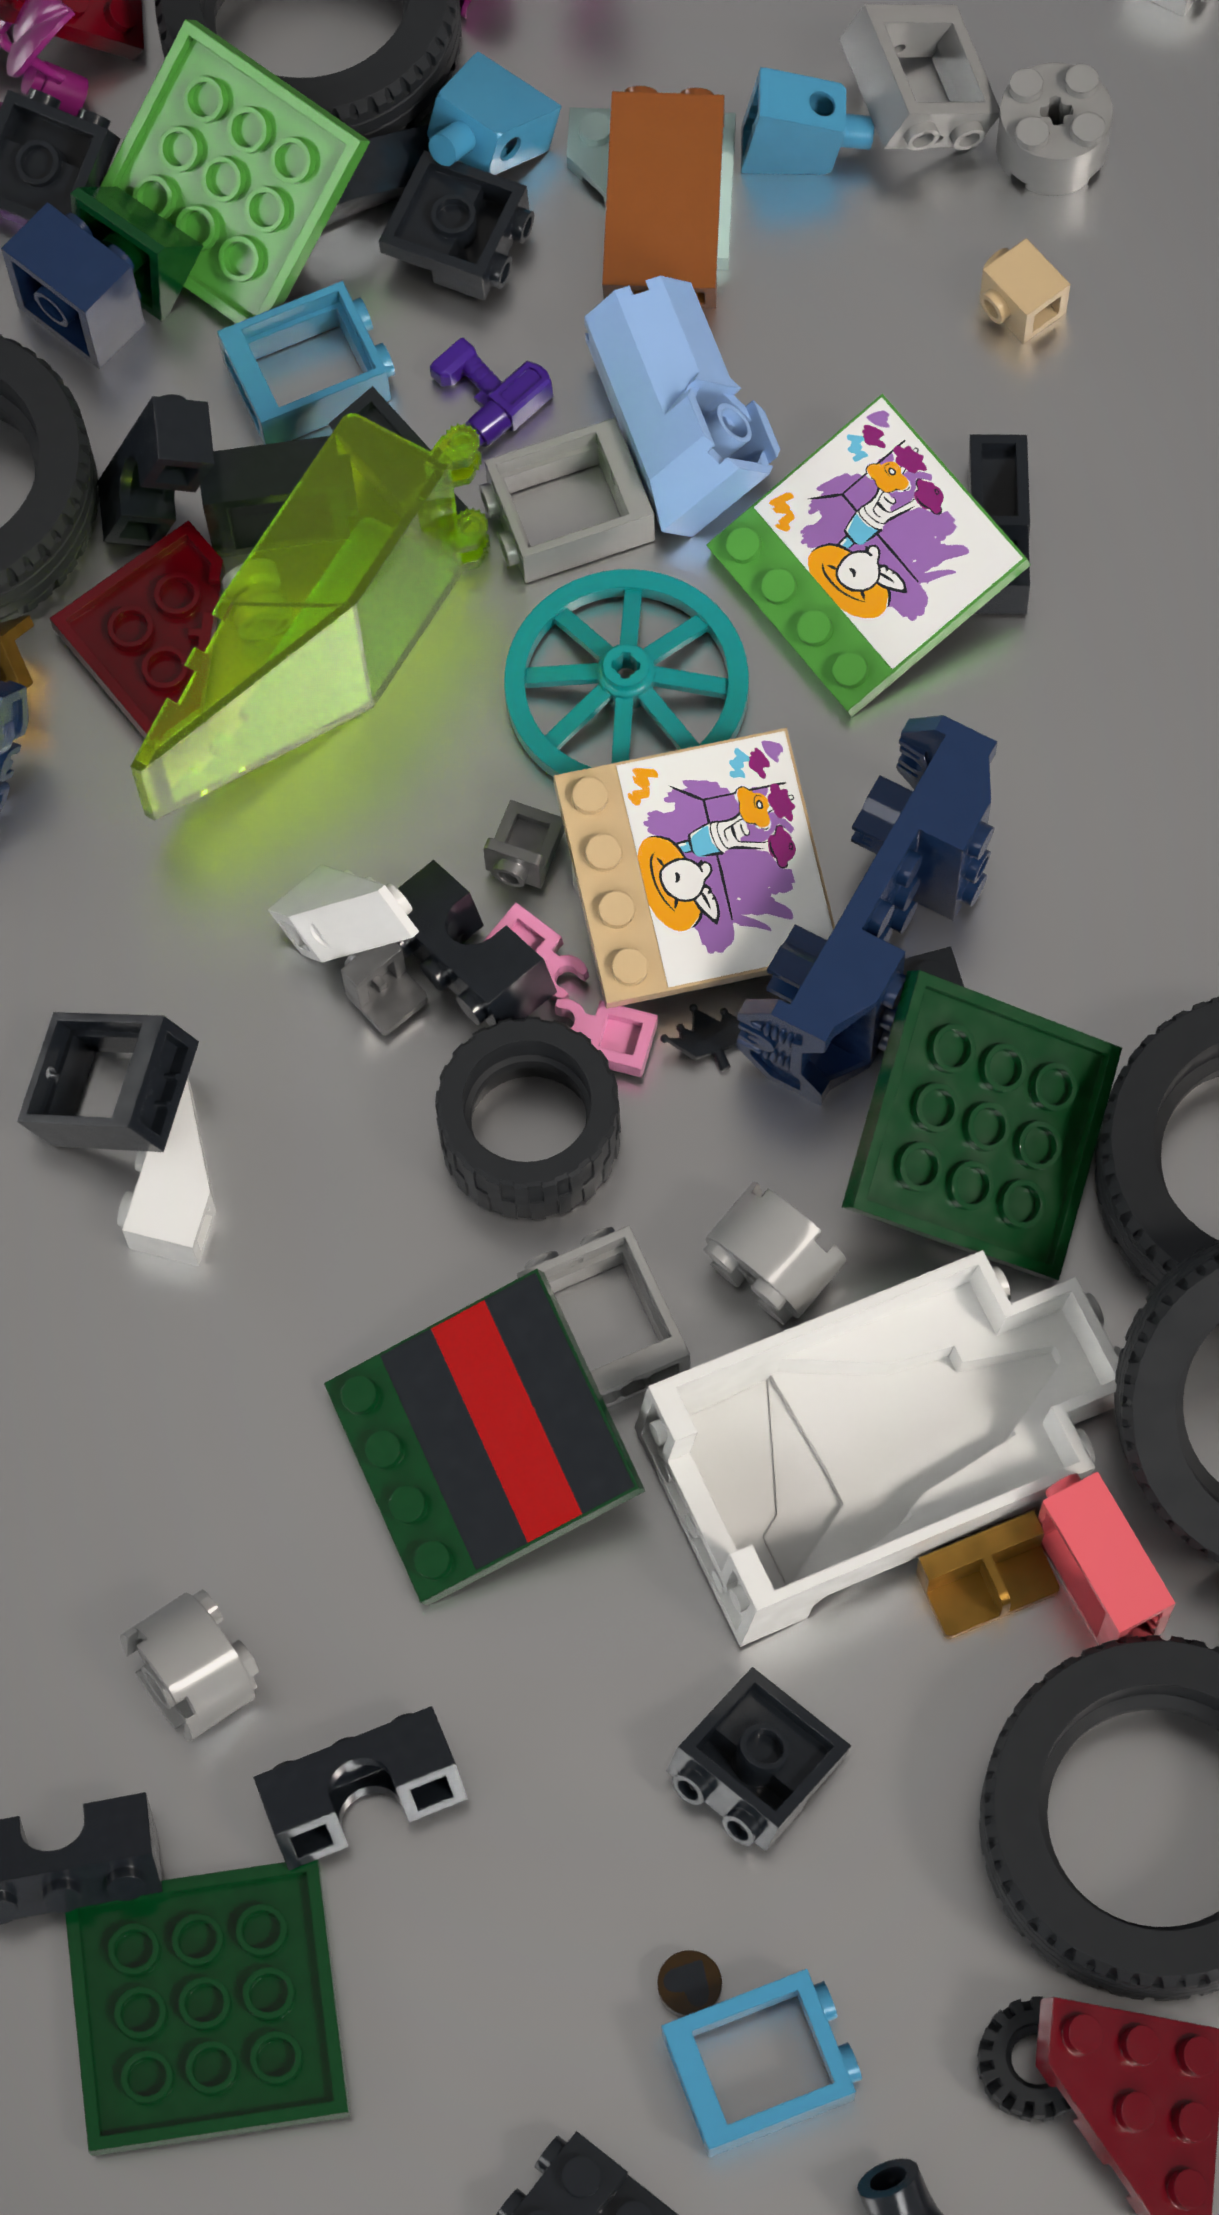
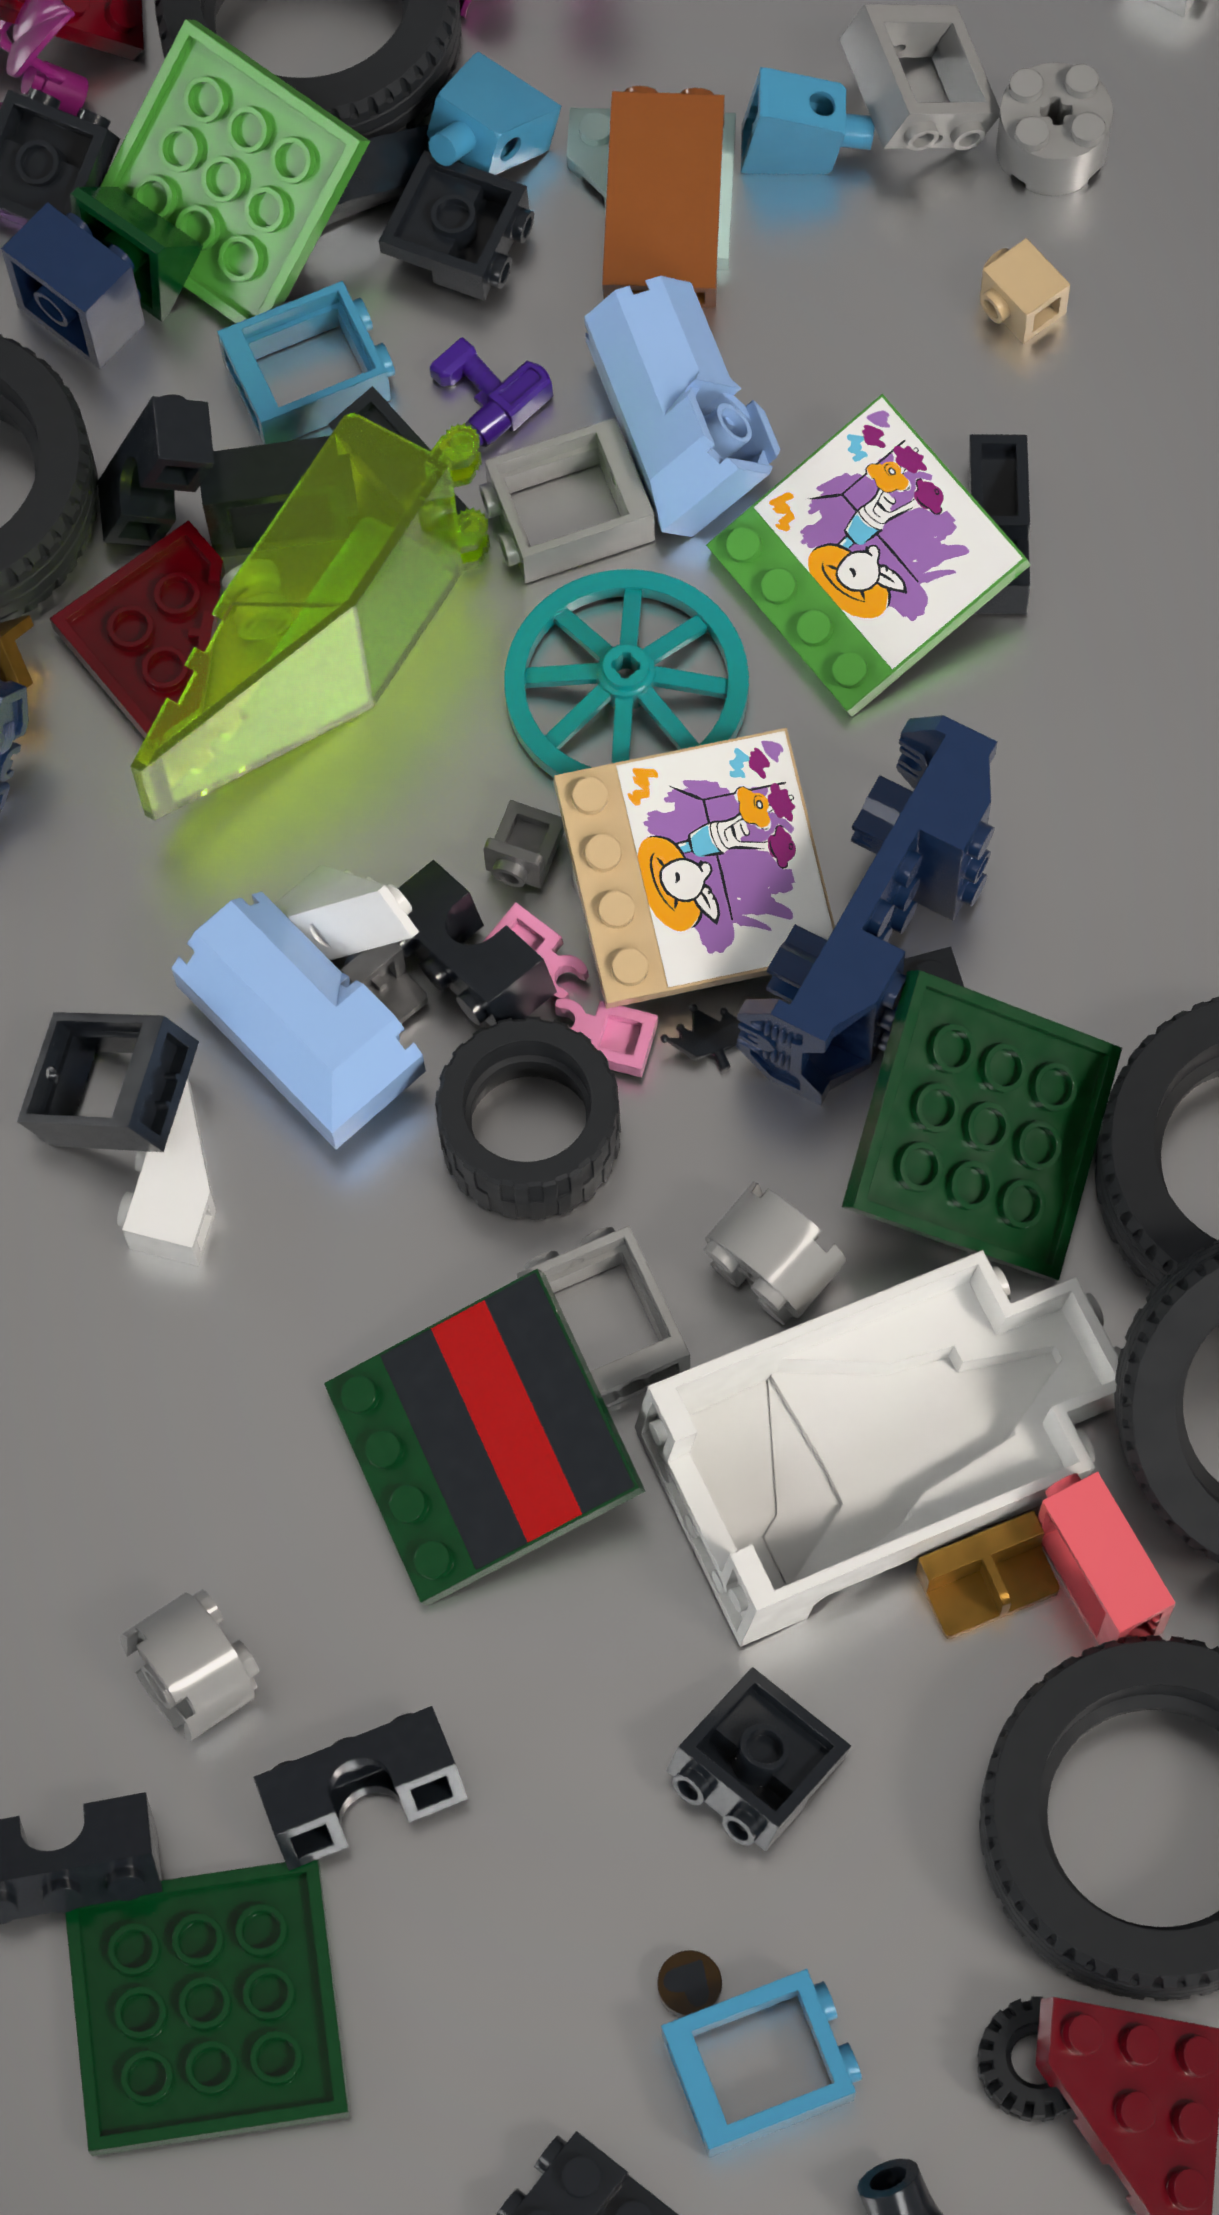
(297, 1017): none -> light blue brick

